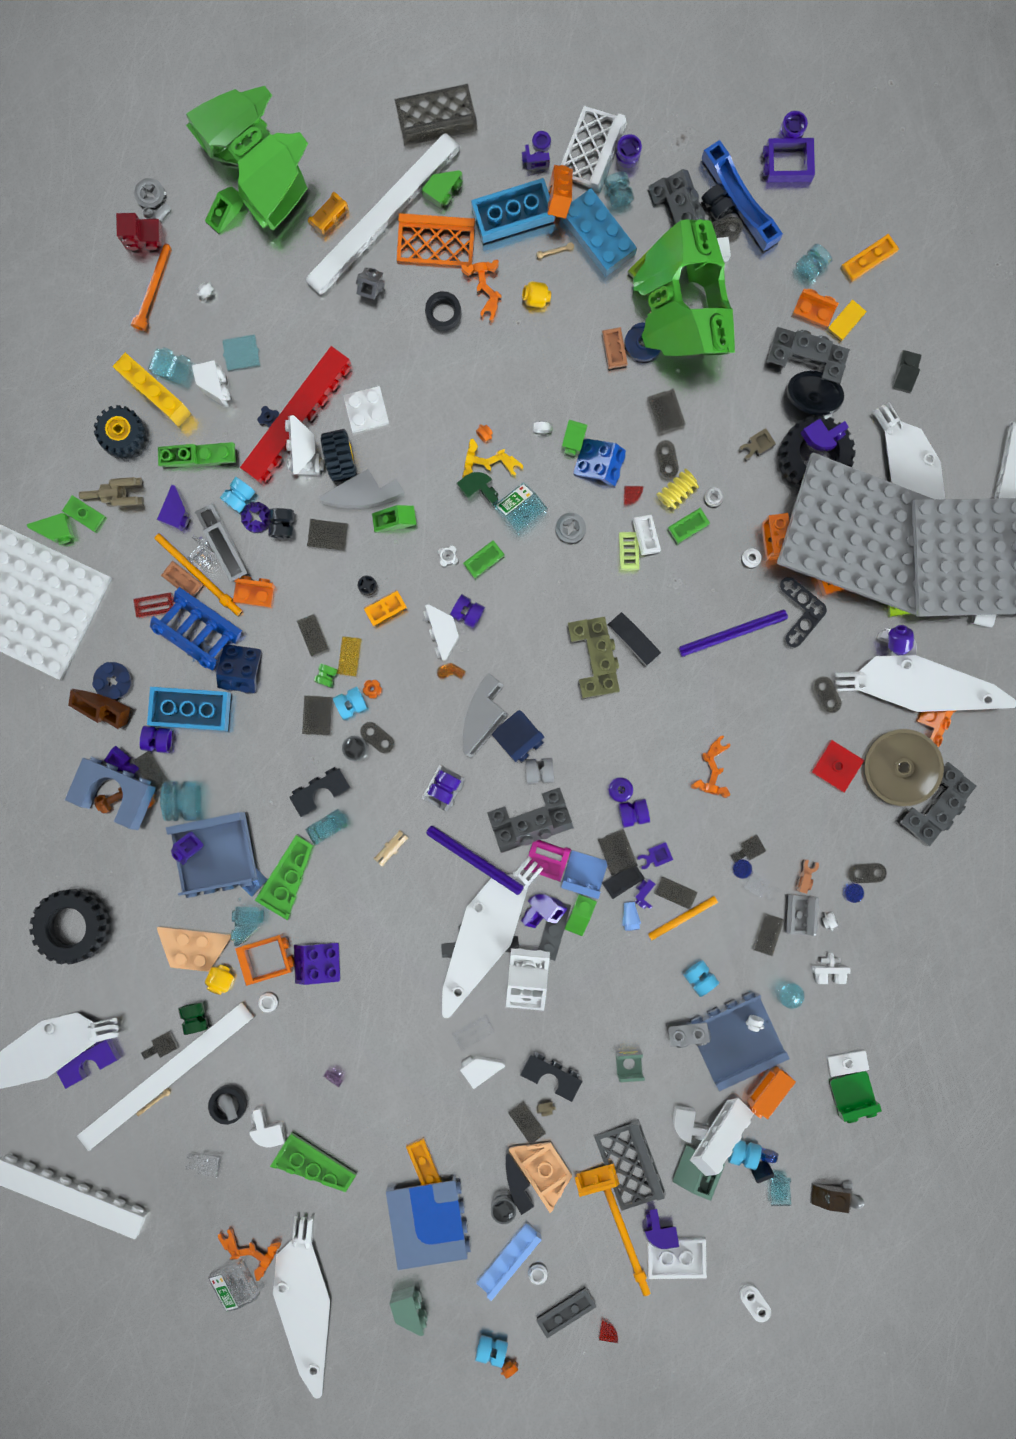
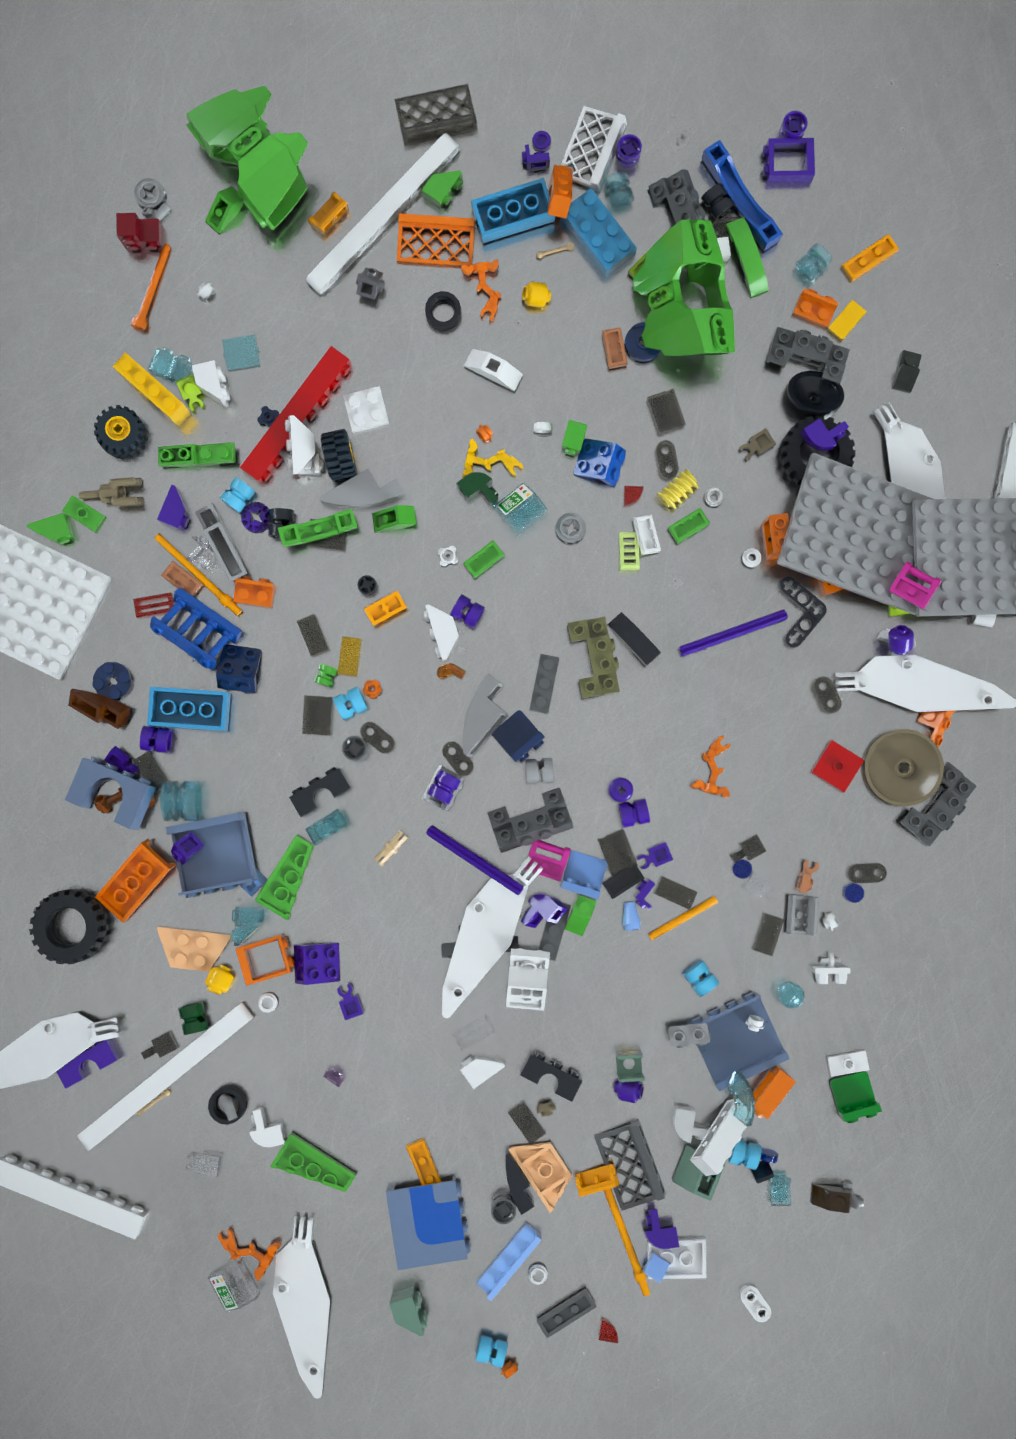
(133, 881): none -> orange plate
(189, 390): none -> lime plate
(317, 529): none -> bright green slope
(350, 1005): none -> dark purple plate
(457, 759): none -> clear smoke plate
(493, 368): none -> white slope
(544, 683): none -> dark grey plate
(629, 1091): none -> dark purple head
(656, 1267): none -> light blue slope
(743, 1098): none -> clear light blue tile
(748, 256): none -> bright green slope
(912, 591): none -> dark pink plate

